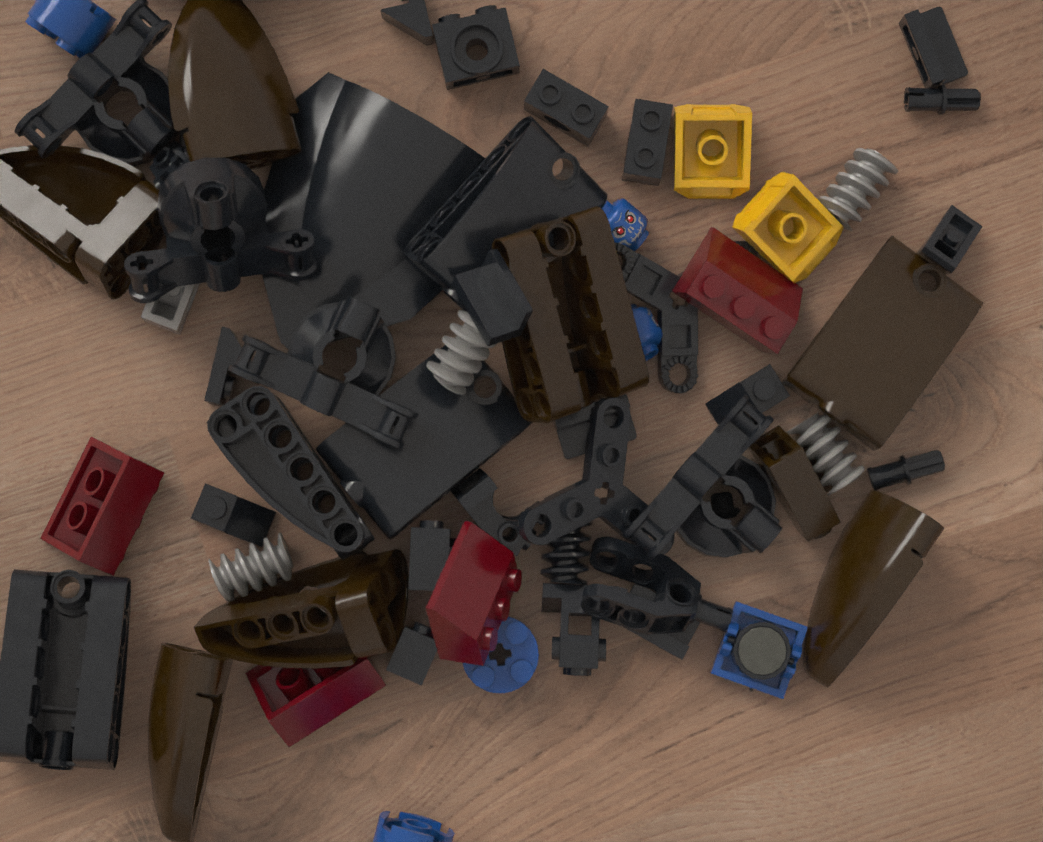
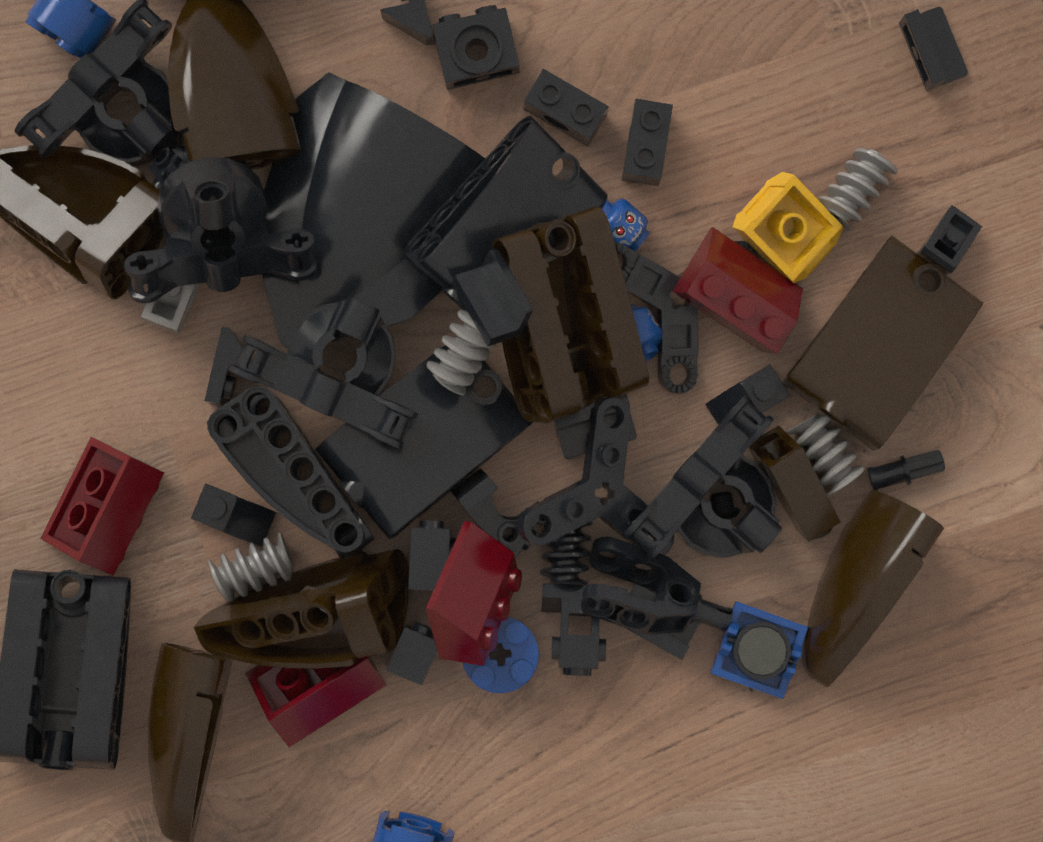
(712, 150): yellow slope -> none
(941, 99): black axle -> none

